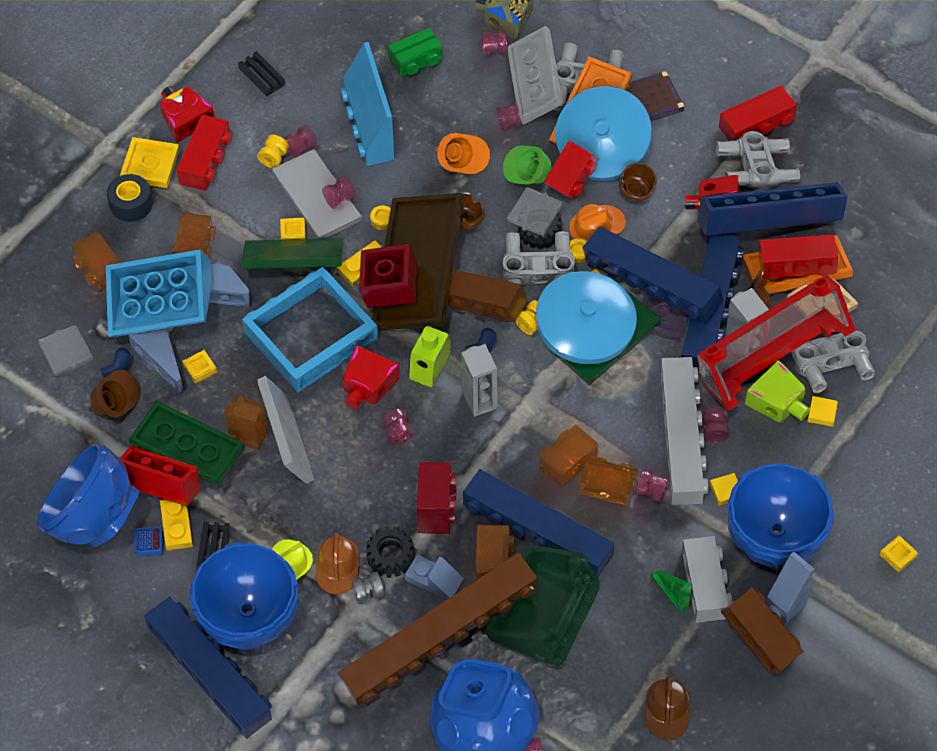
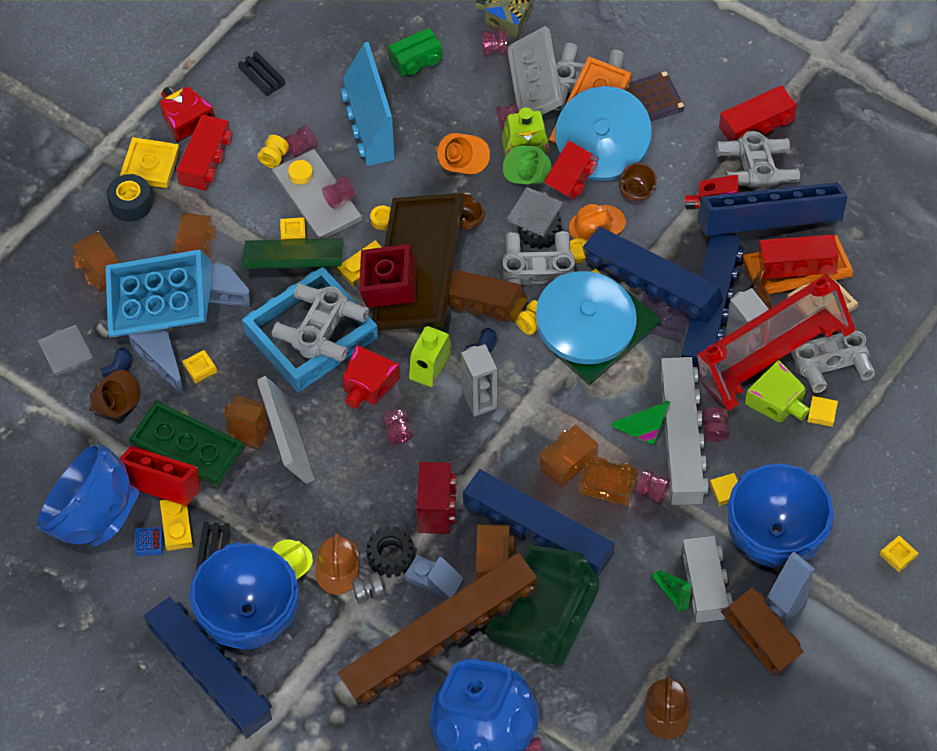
(300, 172): none -> yellow tile
(320, 322): none -> light grey piece
(524, 129): none -> lime torso
(644, 423): none -> green tile

